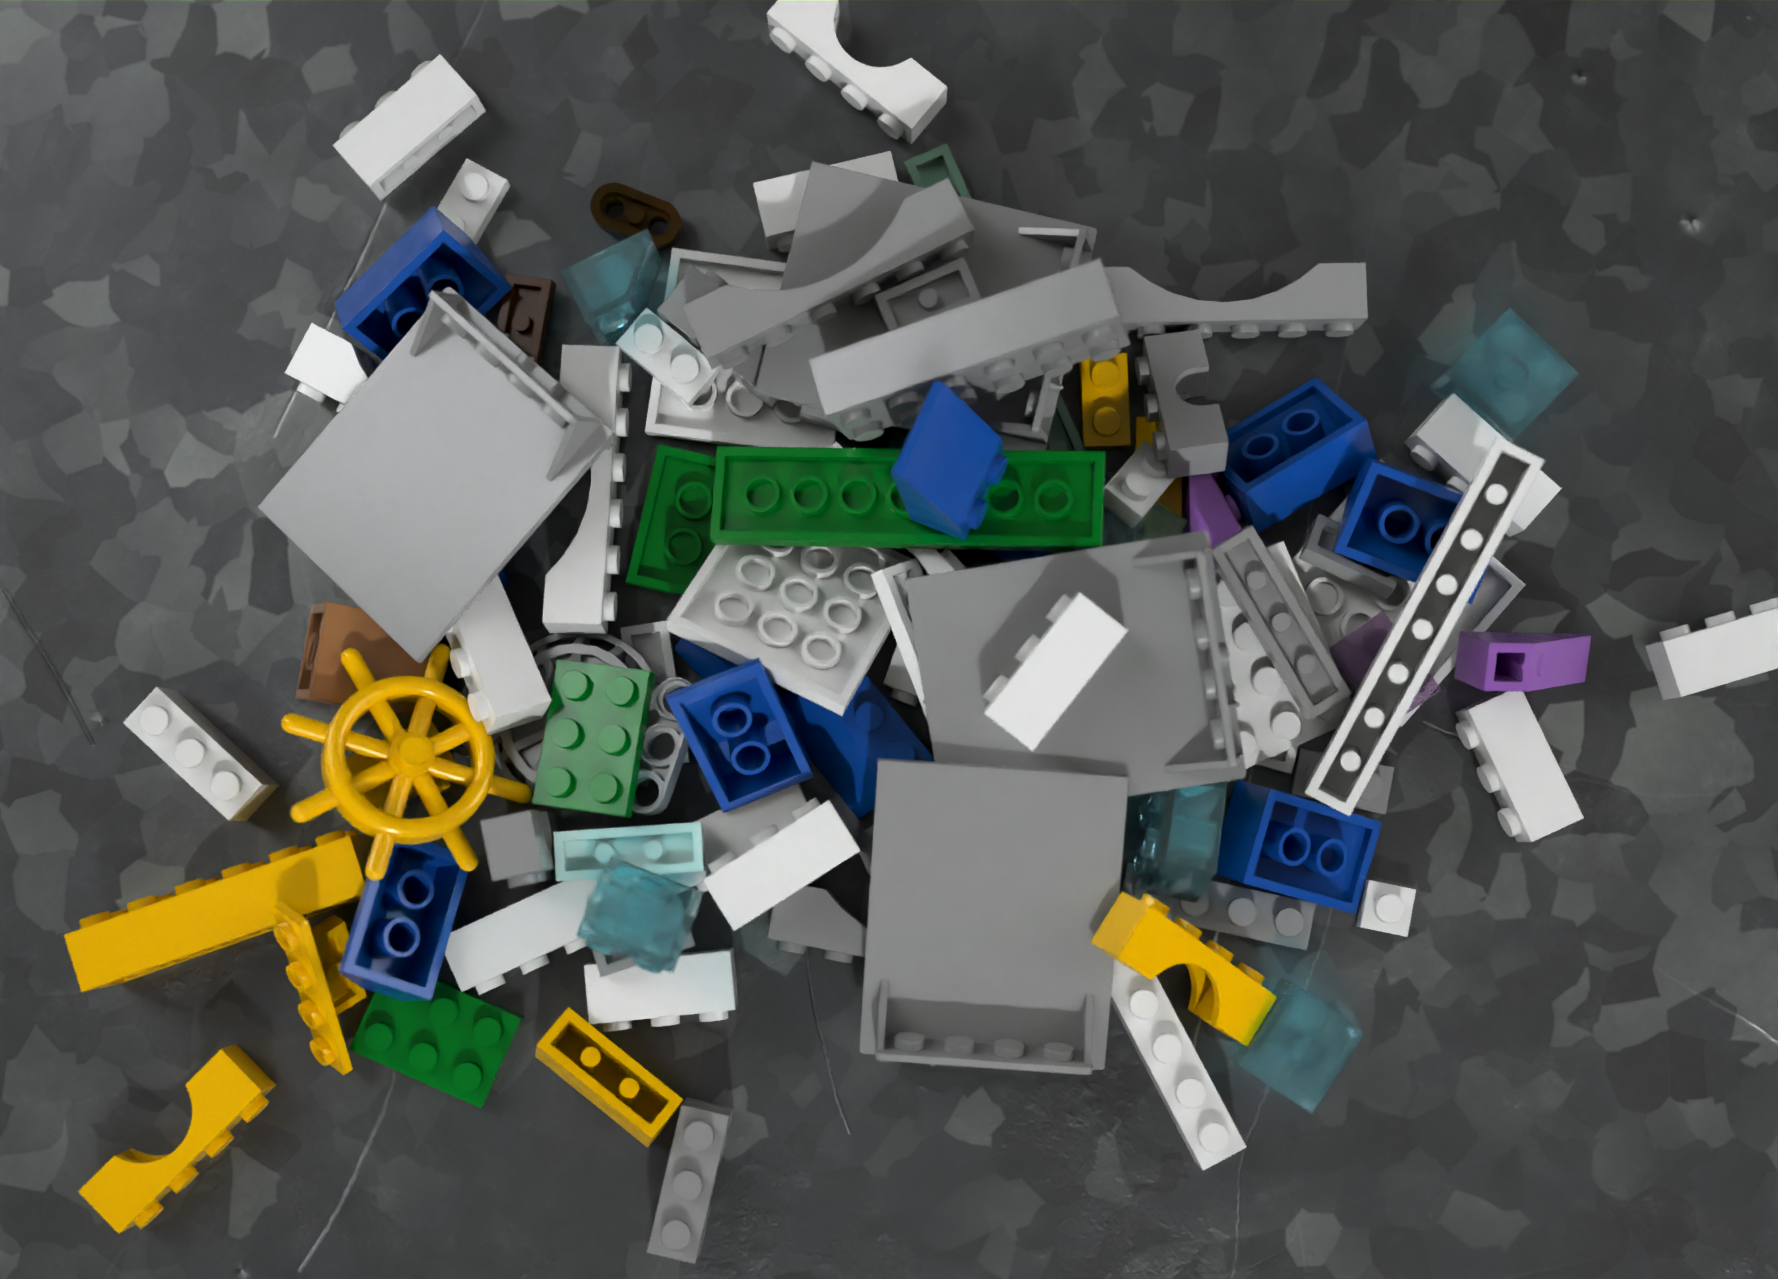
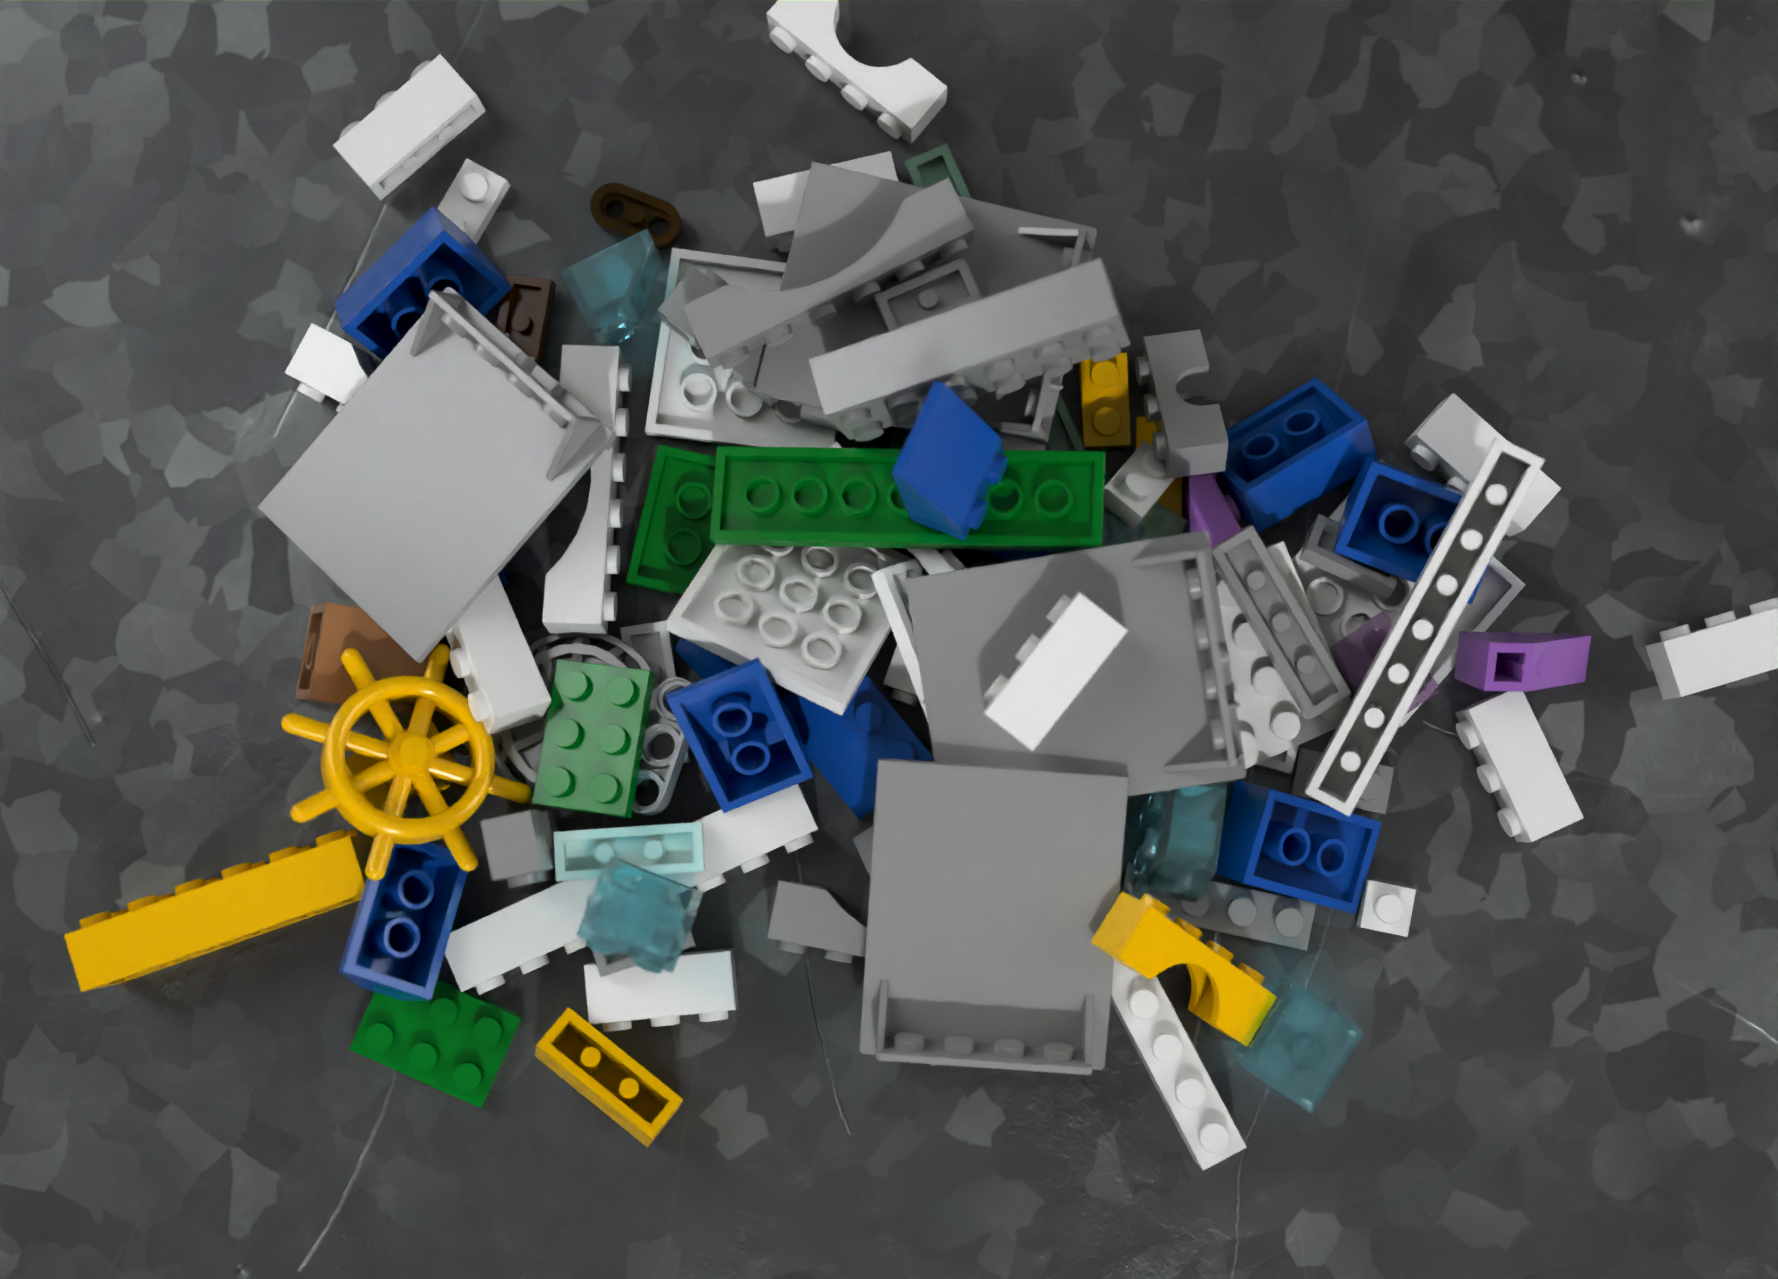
(201, 754): white brick -> none
(221, 1096): yellow arch -> none
(313, 971): yellow bracket -> none
(667, 357): white plate -> none
(690, 1180): light grey arch -> none
(780, 862): white brick -> none
(1325, 299): light grey arch -> none
(1506, 375): clear light blue brick -> none

